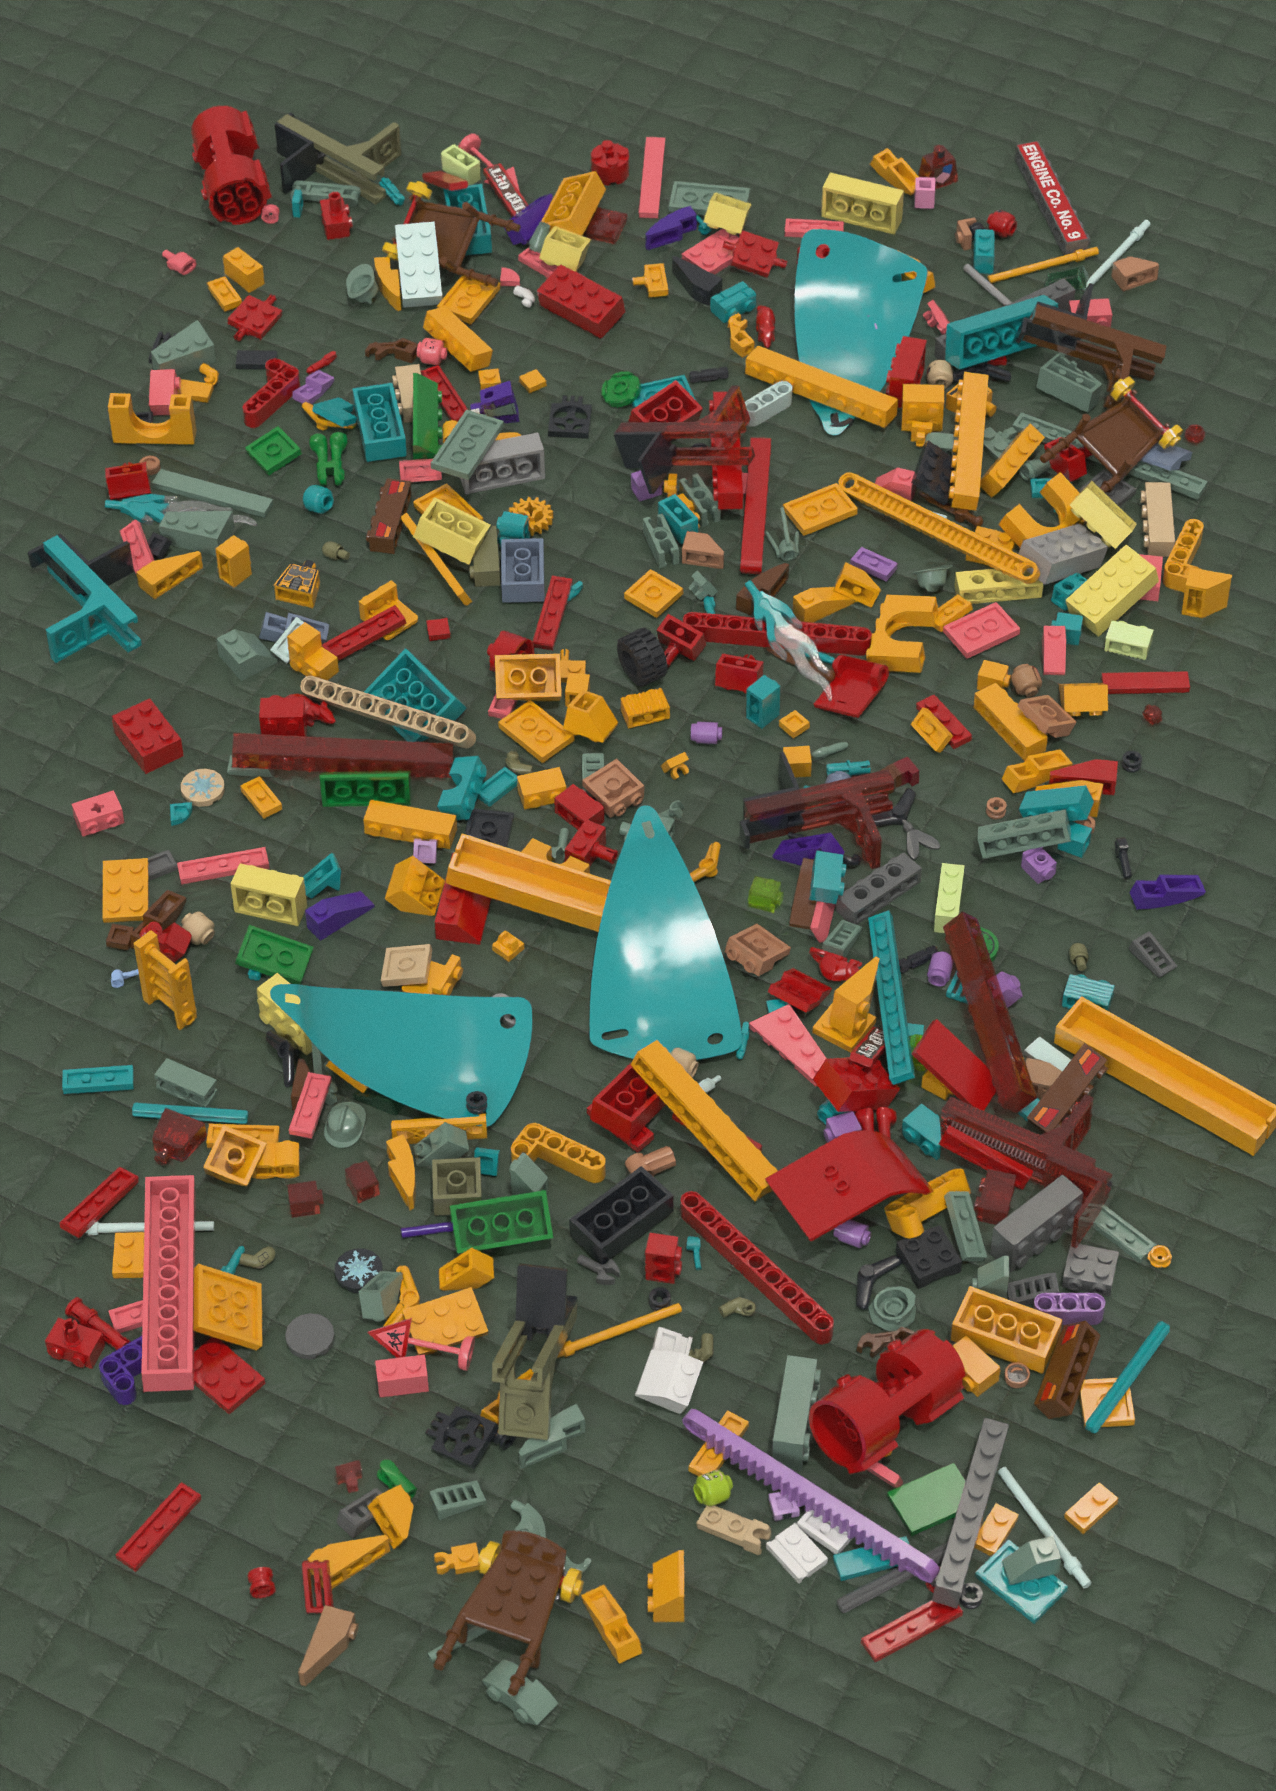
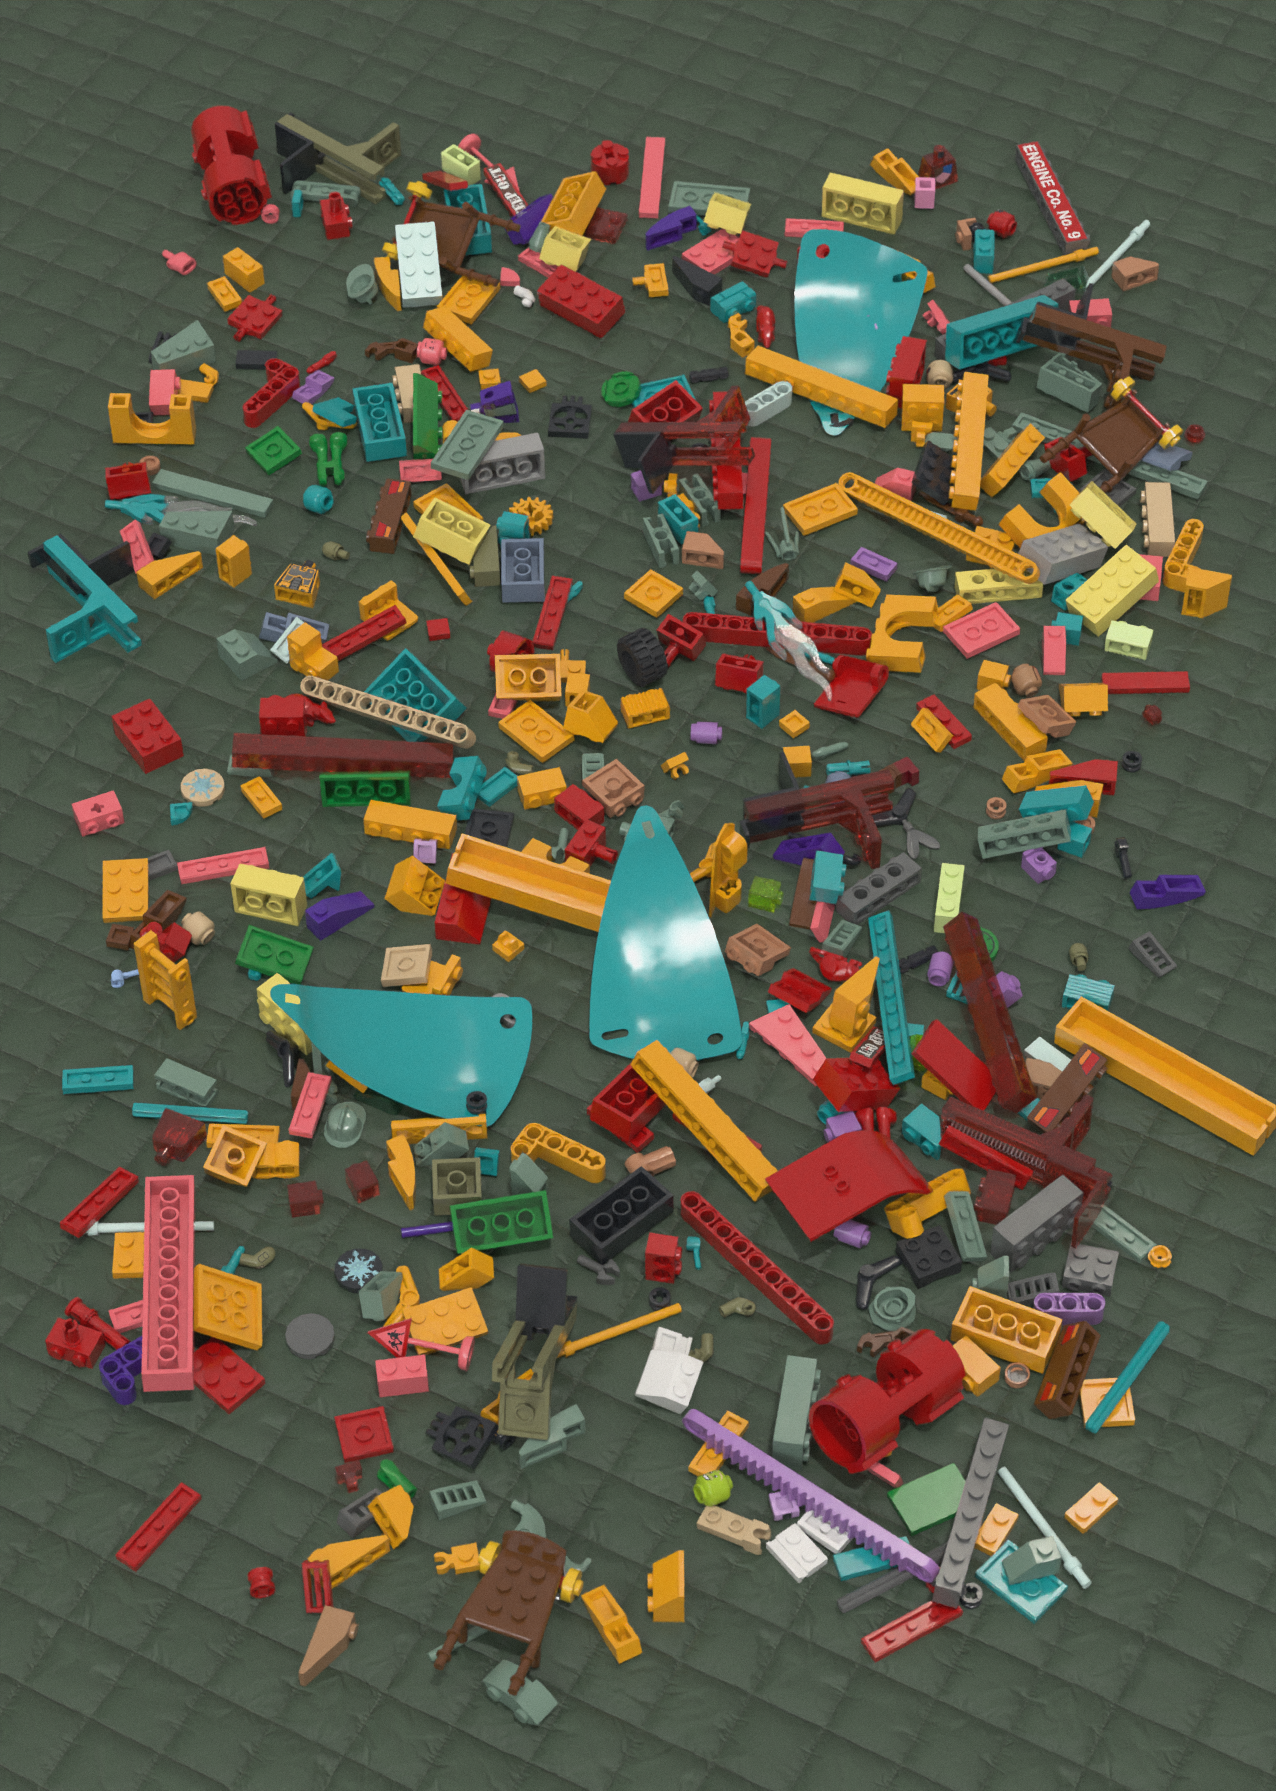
(364, 1434): none -> red tile
(728, 858): none -> light orange panel

